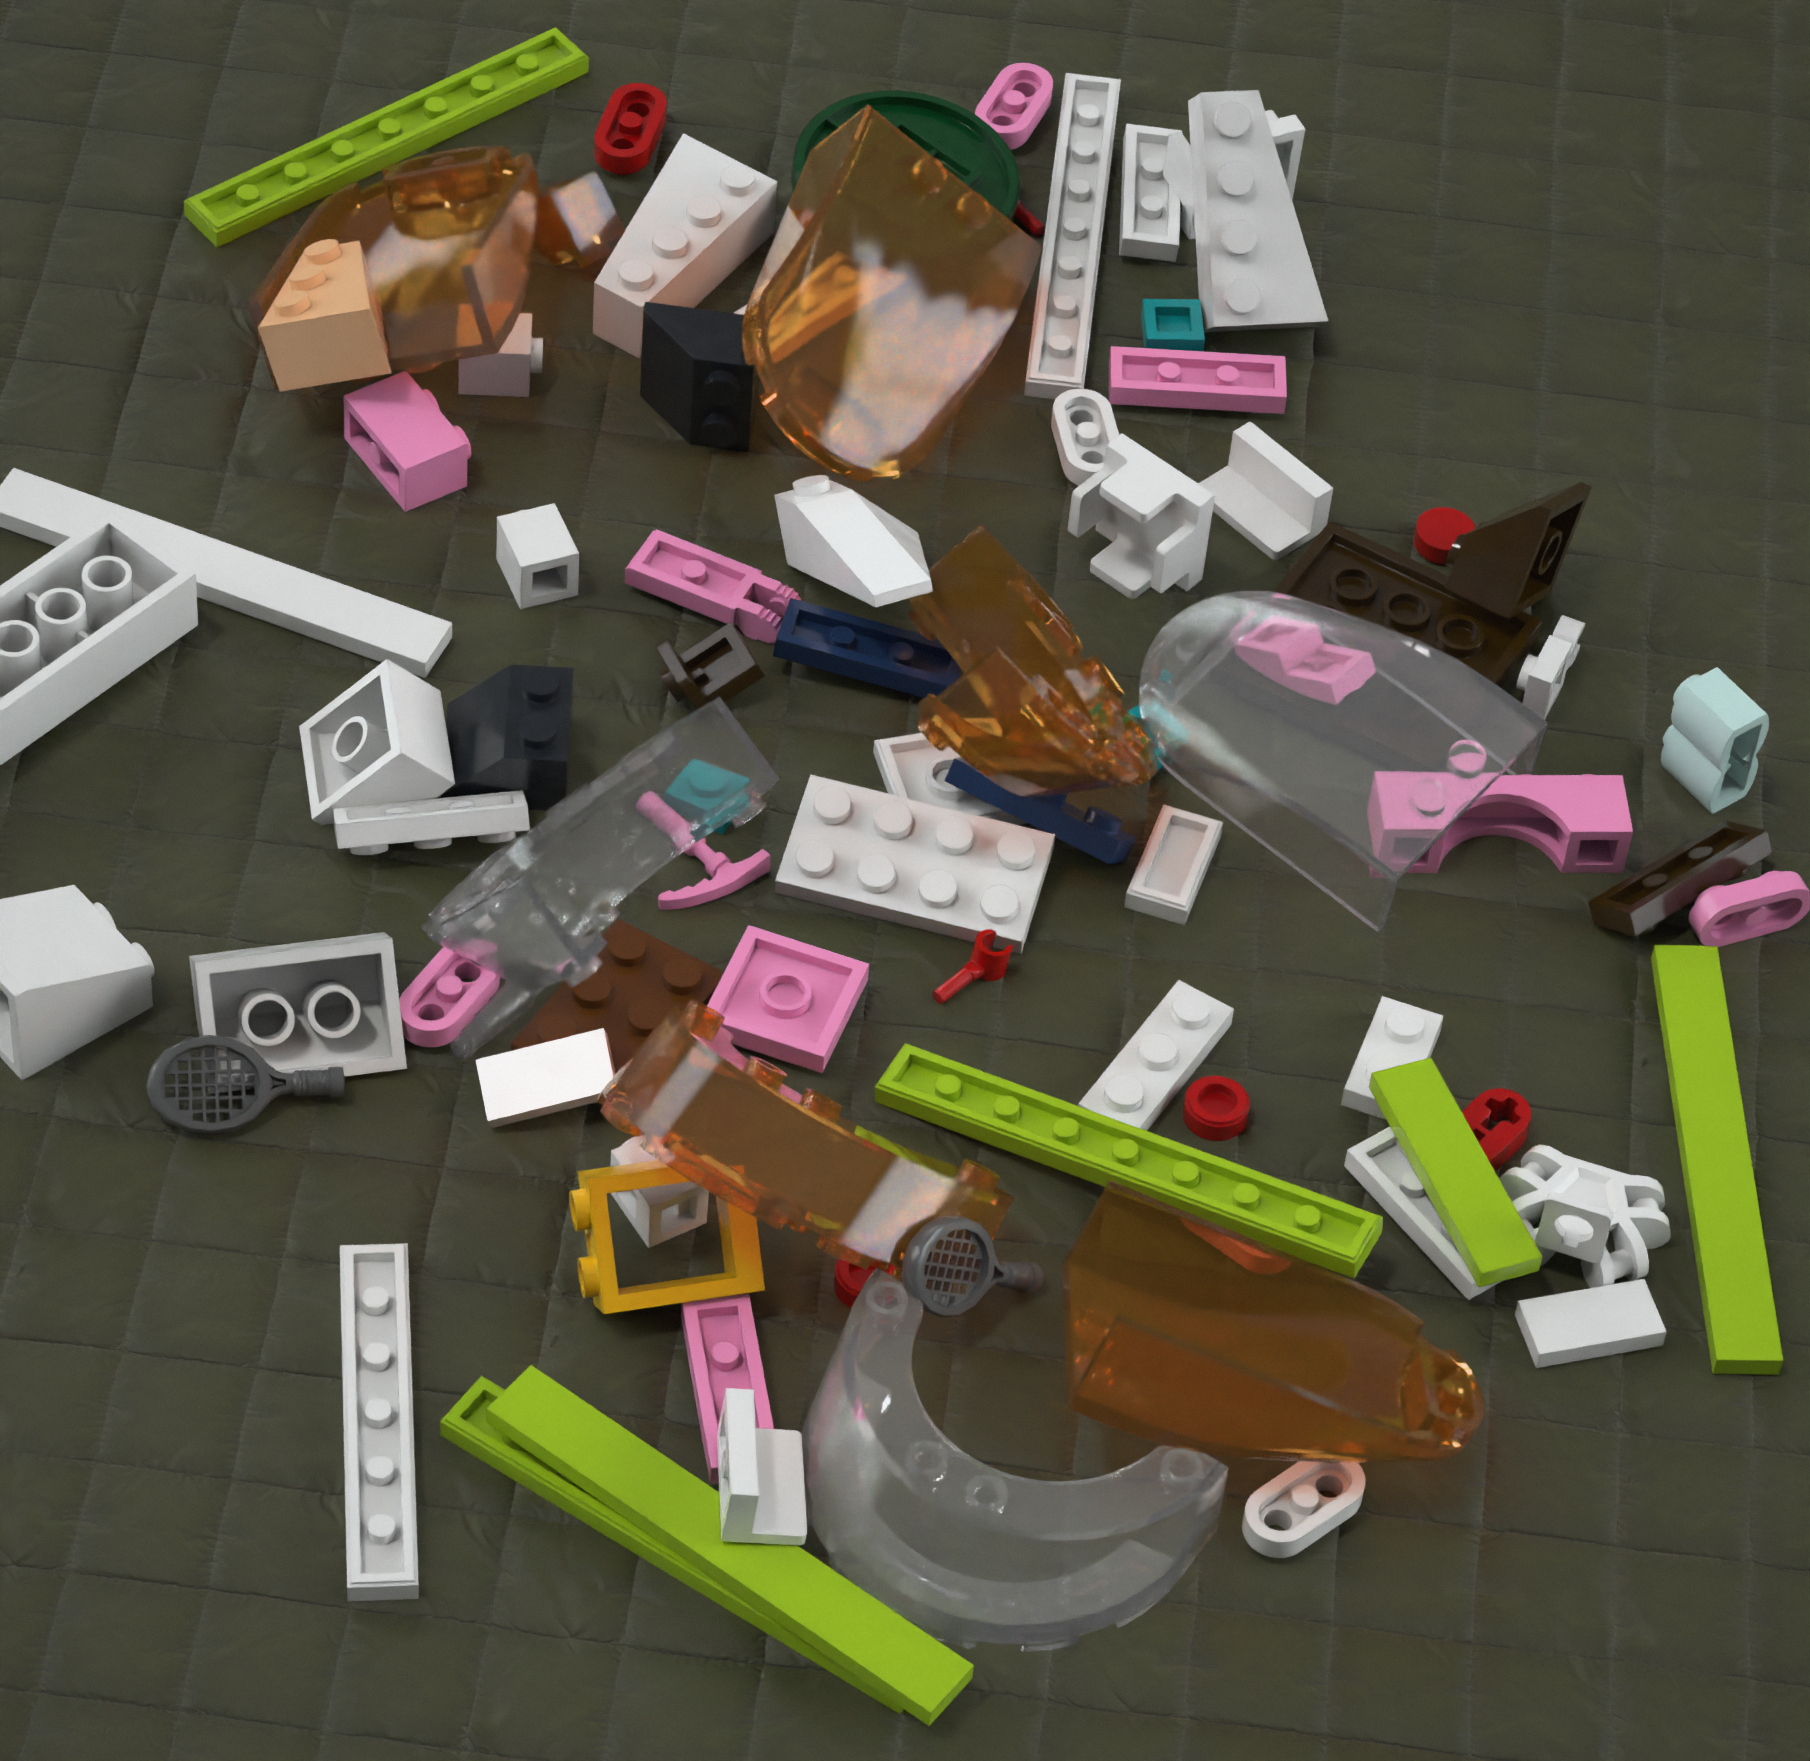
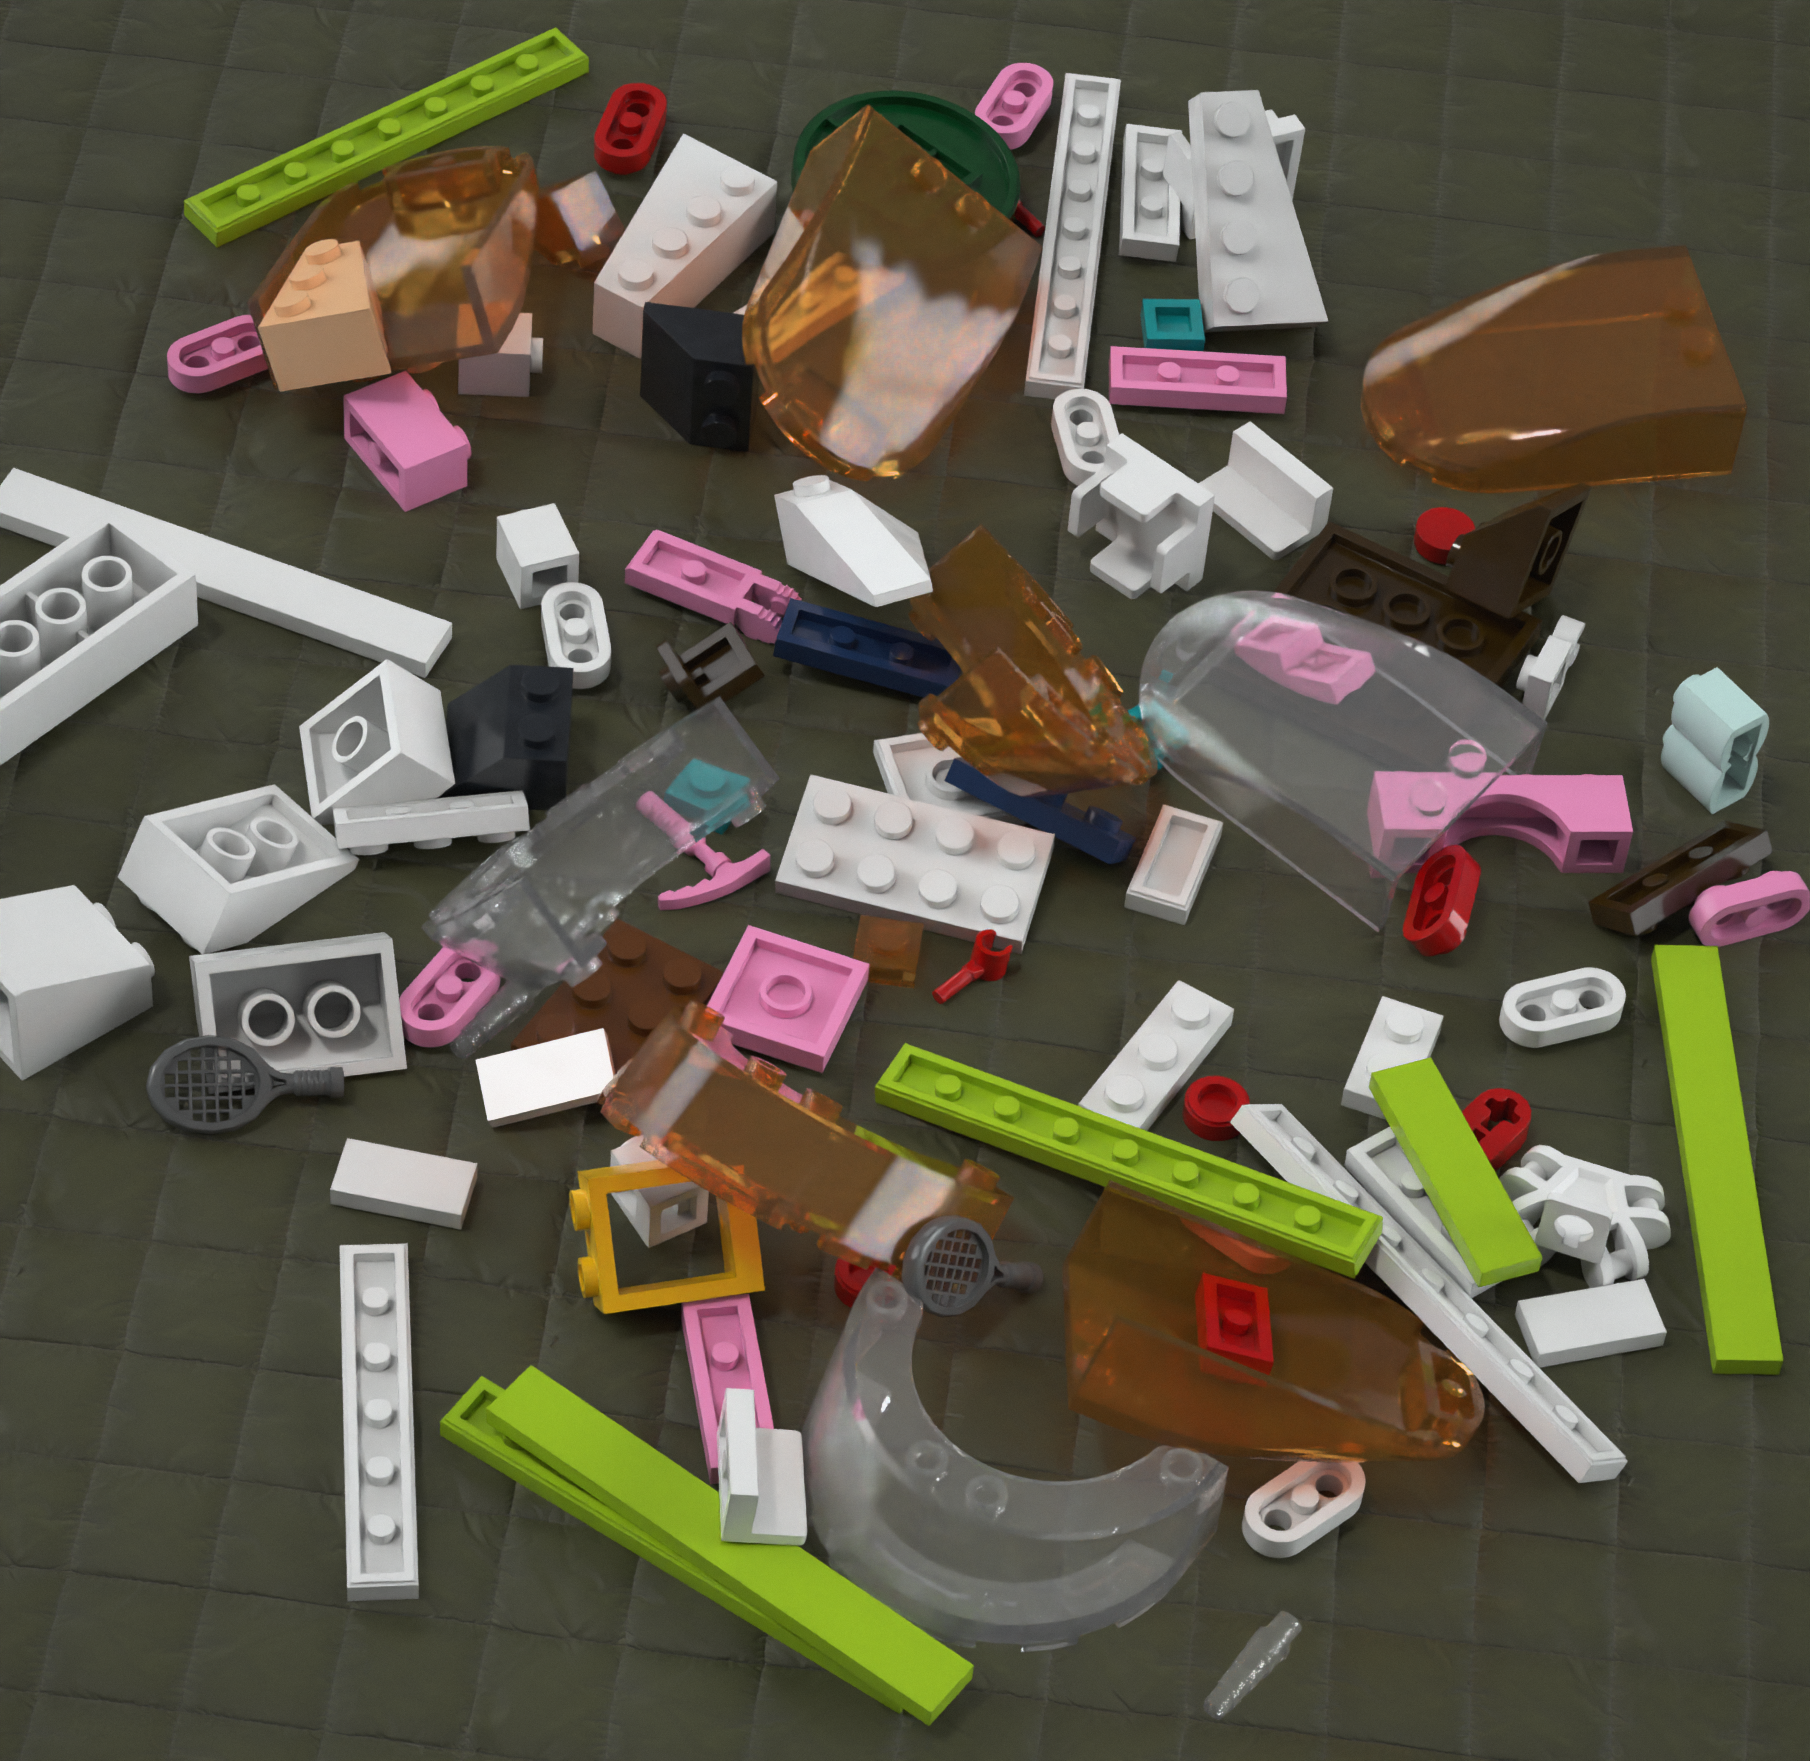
(216, 356): none -> bright pink plate
(232, 865): none -> white slope
(403, 1183): none -> white tile
(576, 632): none -> white plate
(890, 949): none -> clear orange plate
(1235, 1321): none -> red plate
(1256, 1661): none -> clear animal
(1440, 1301): none -> white tile
(1442, 901): none -> red plate
(1553, 1007): none -> white plate
(1562, 380): none -> clear orange windscreen

